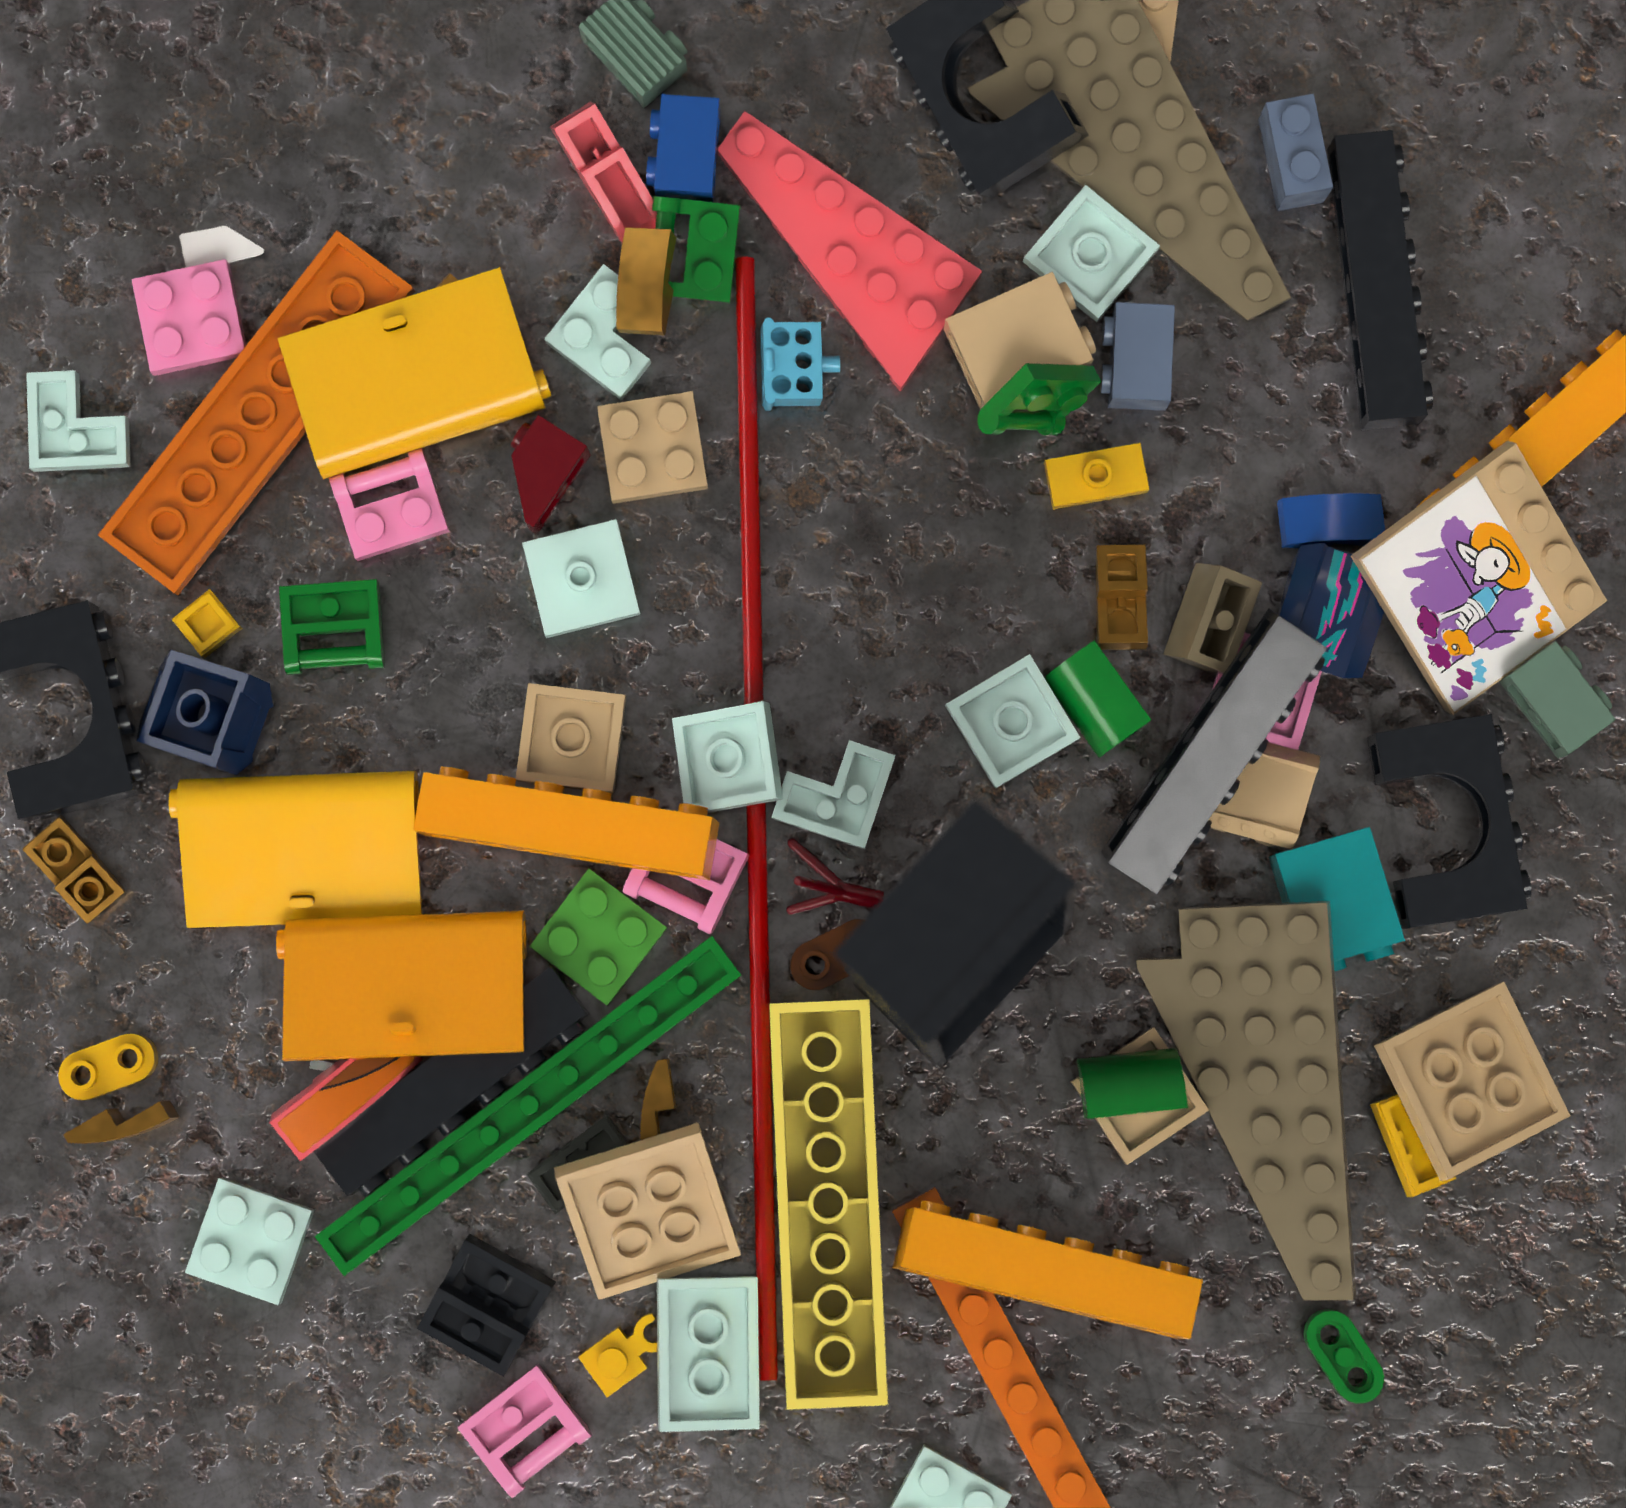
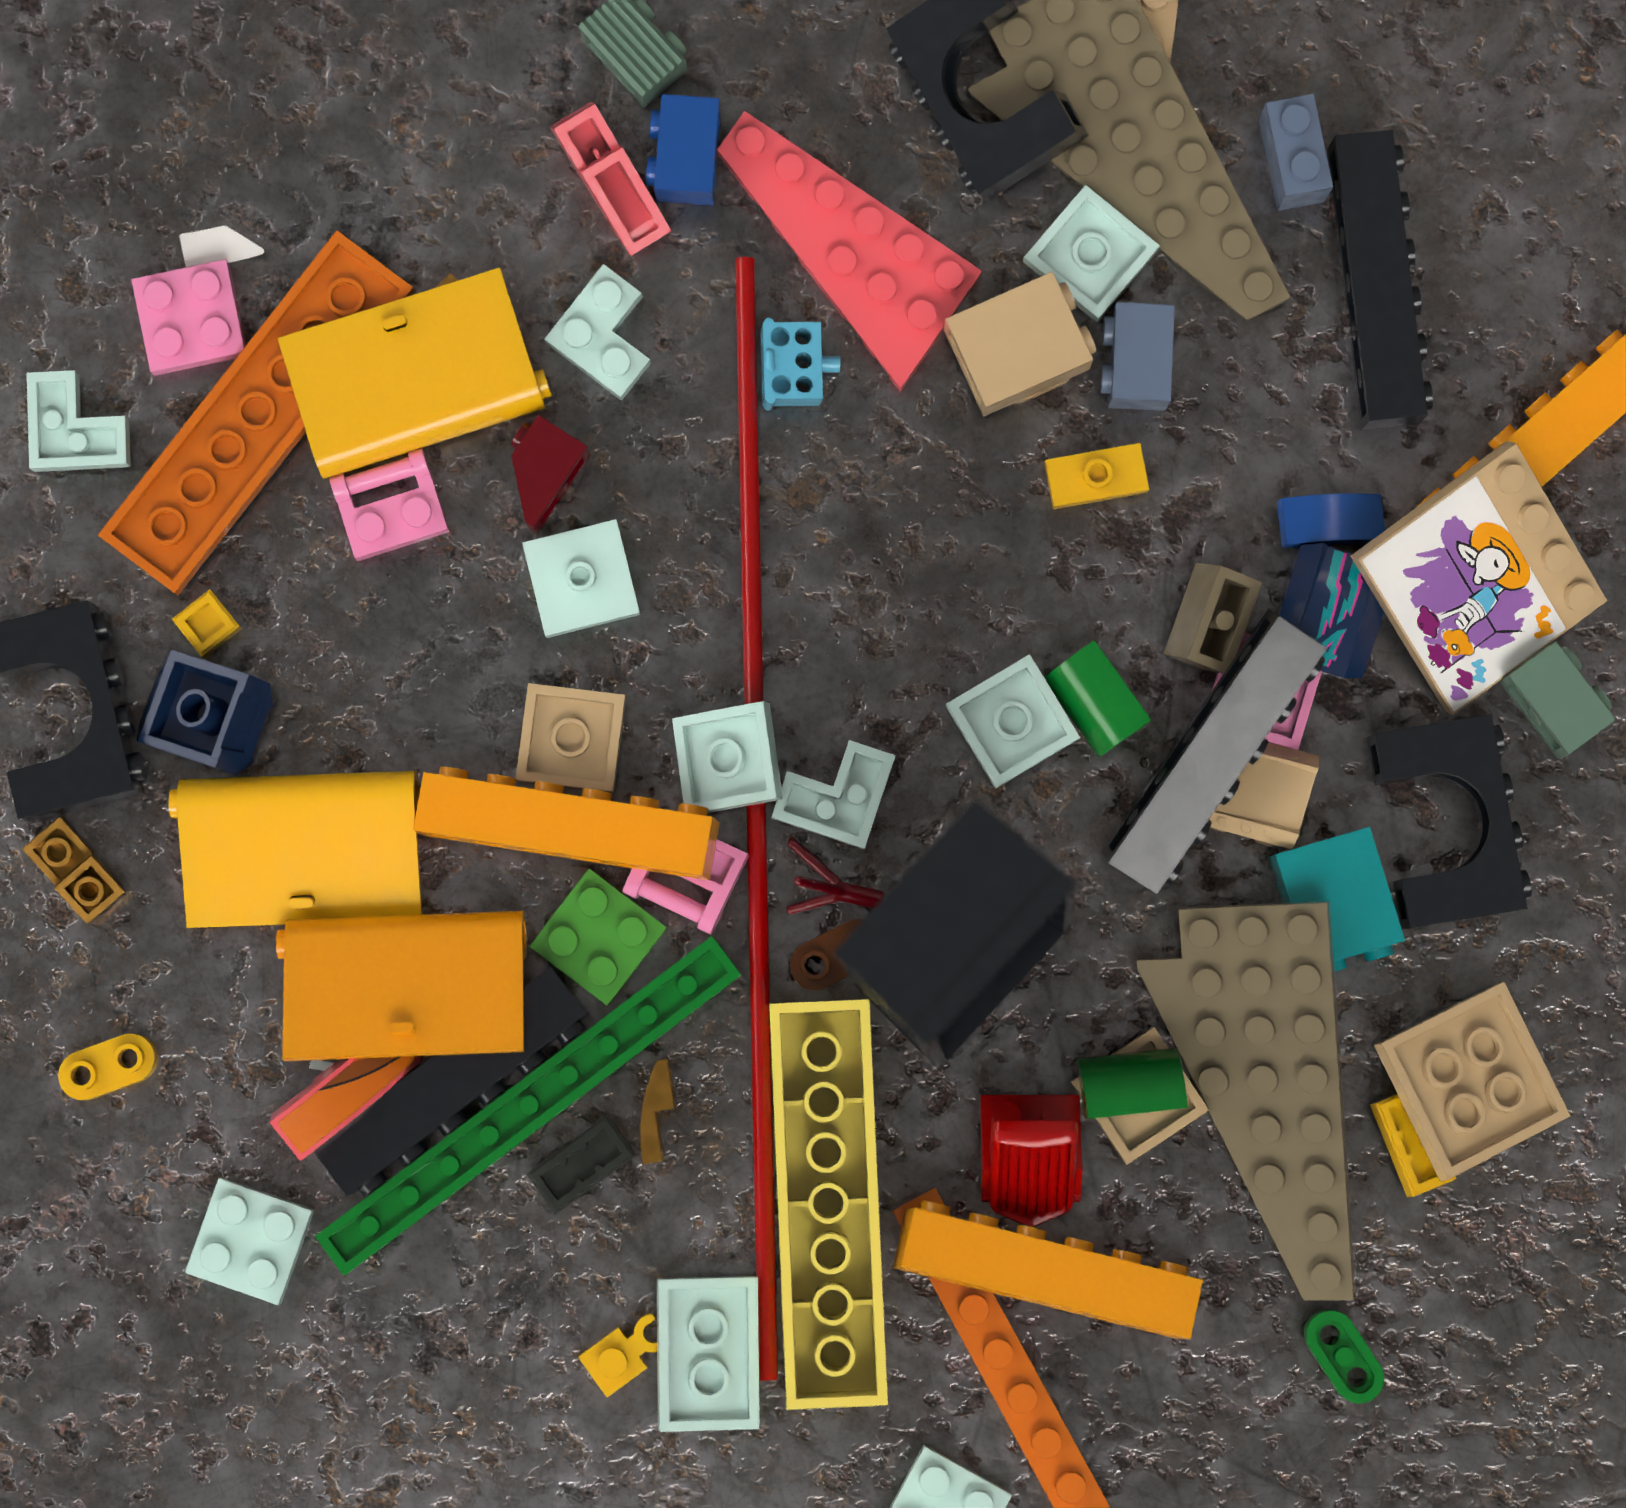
(111, 1126): pearl gold slope -> none
(331, 610): green plate -> none
(486, 1305): black slope -> none
(514, 1417): bright pink plate -> none
(643, 281): pearl gold slope -> none
(647, 1211): tan plate -> none
(652, 447): tan plate -> none
(709, 246): green plate -> none
(1030, 1155): none -> red piece
(1043, 390): green plate -> none
(1121, 597): pearl gold slope -> none

